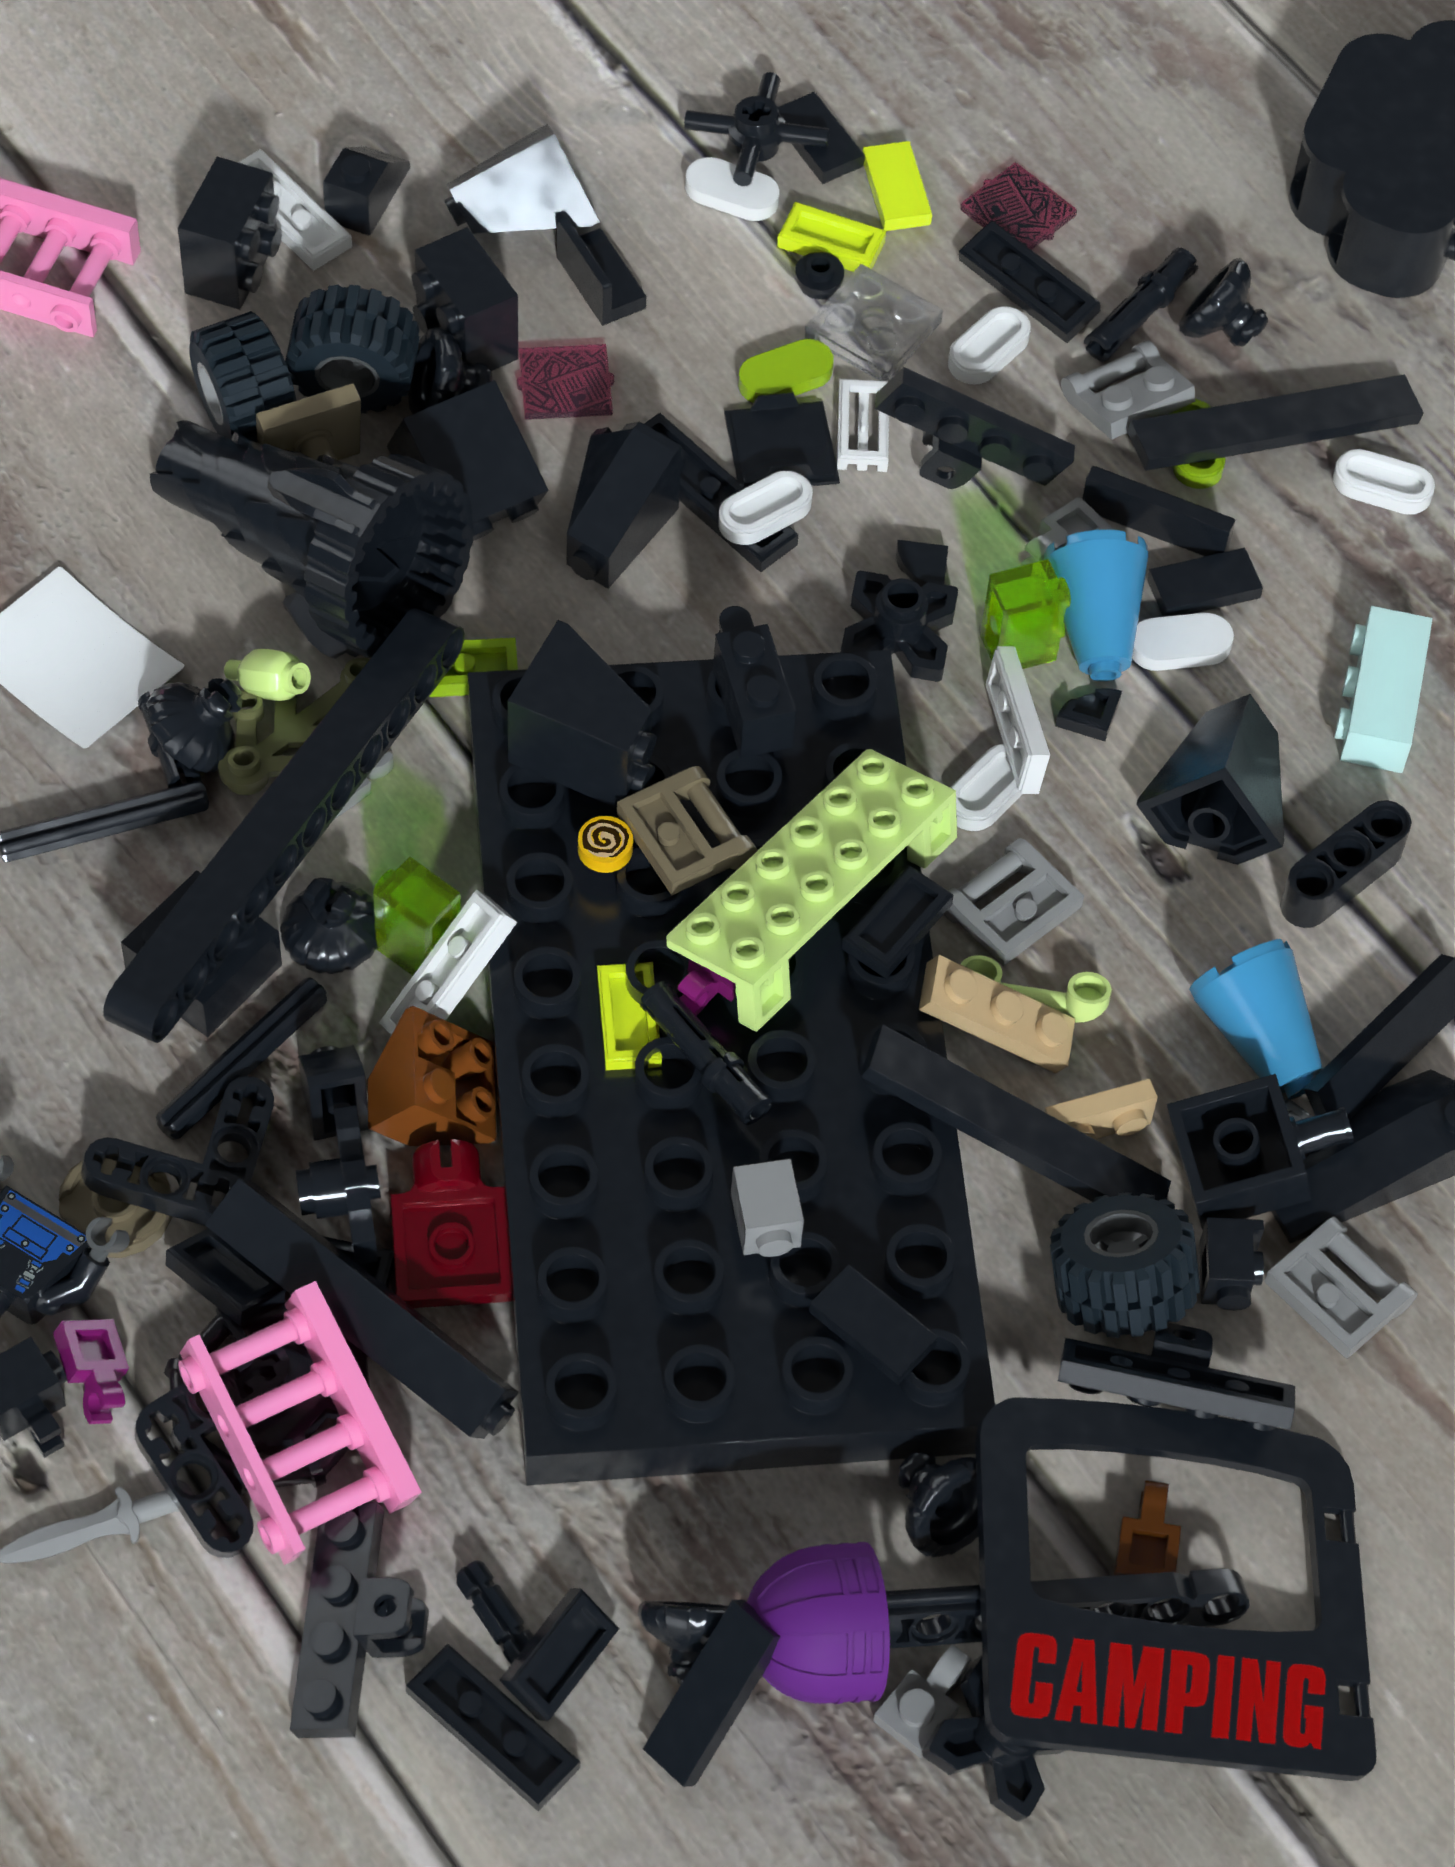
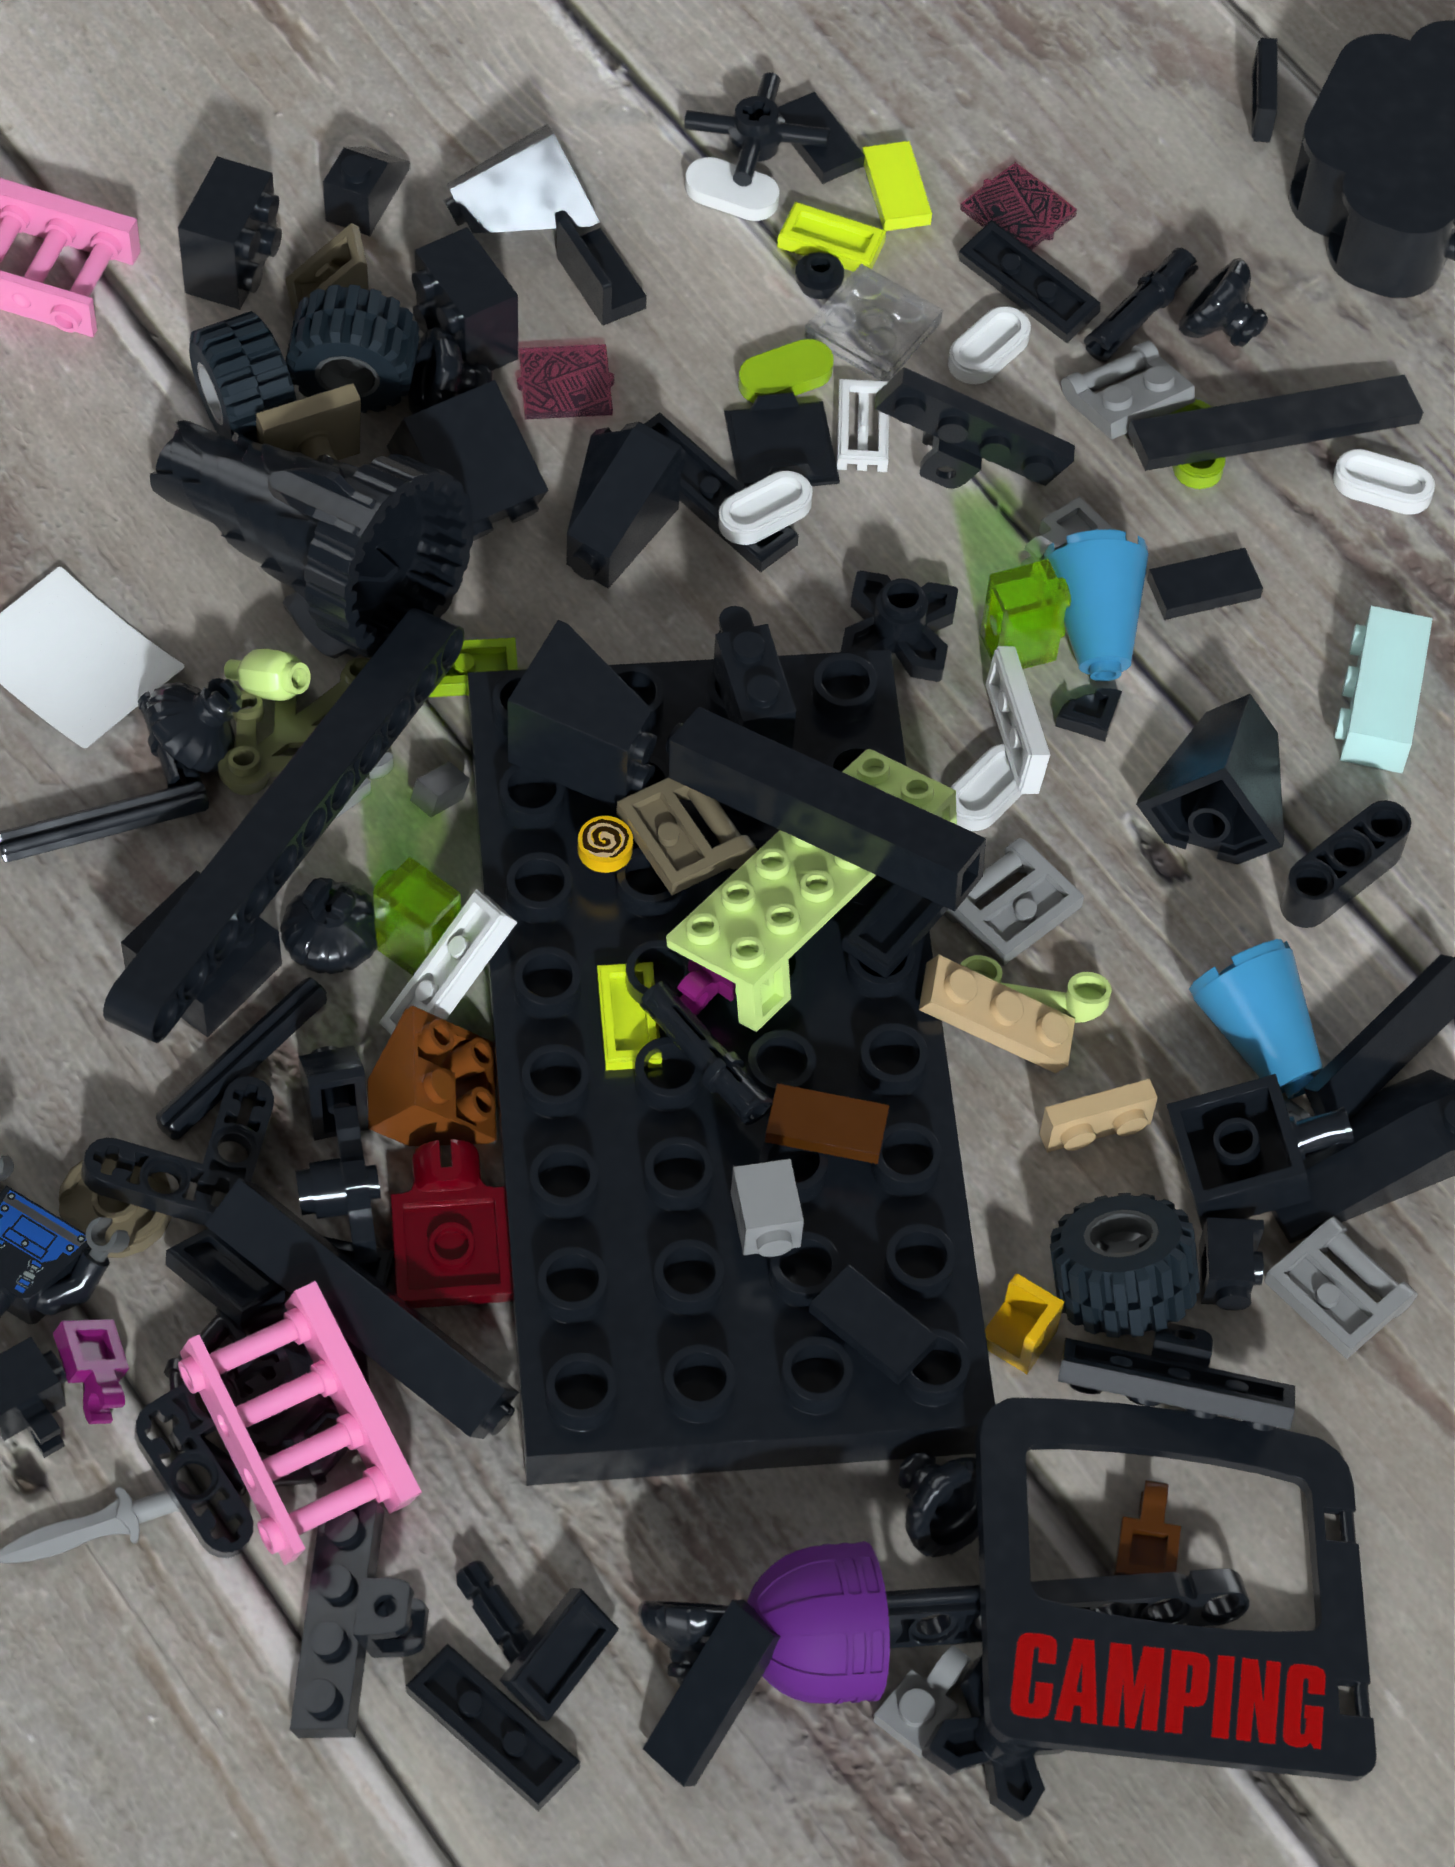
(303, 222): white tile -> none
(336, 263): none -> dark tan slope
(439, 789): none -> flat silver piece
(826, 808): none -> black brick
(827, 1123): none -> reddish brown tile
(922, 561): black tile -> none
(1004, 1120): black tile -> none
(1023, 1323): none -> yellow panel
(1157, 513): black tile -> none
(1182, 641): white tile -> none
(1264, 89): none -> black tile

